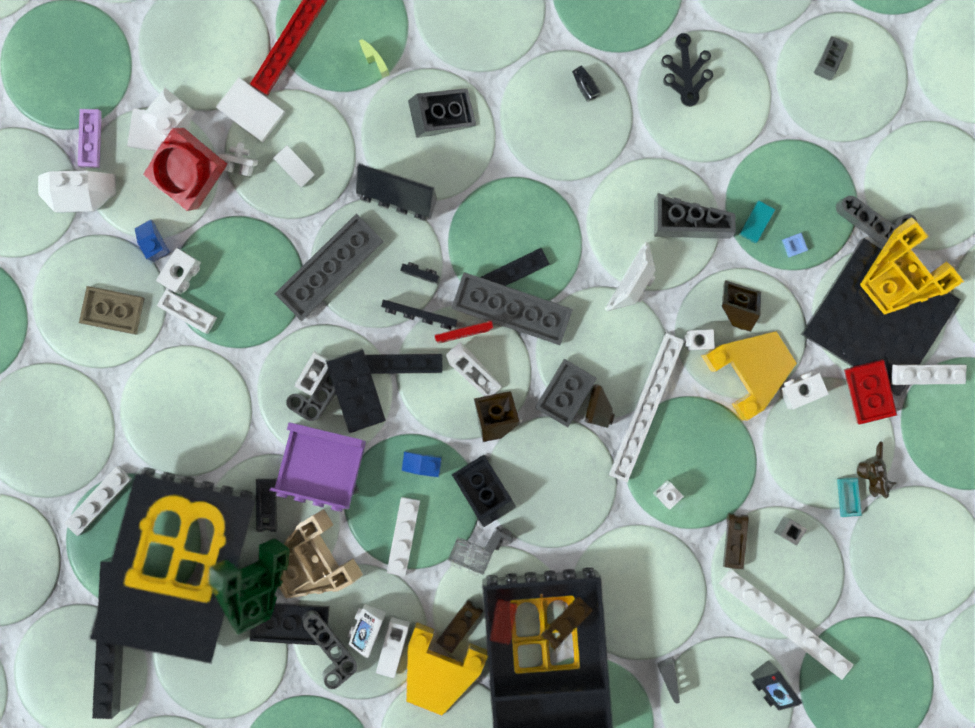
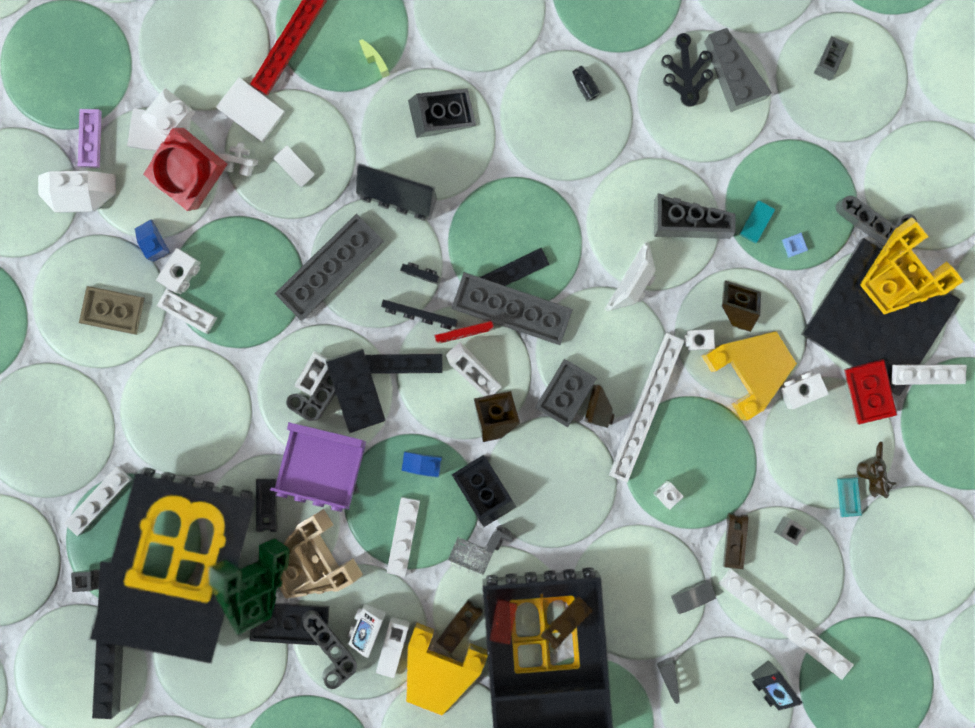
(85, 580): none -> dark grey slope
(693, 597): none -> dark grey slope
(735, 72): none -> dark grey wedge

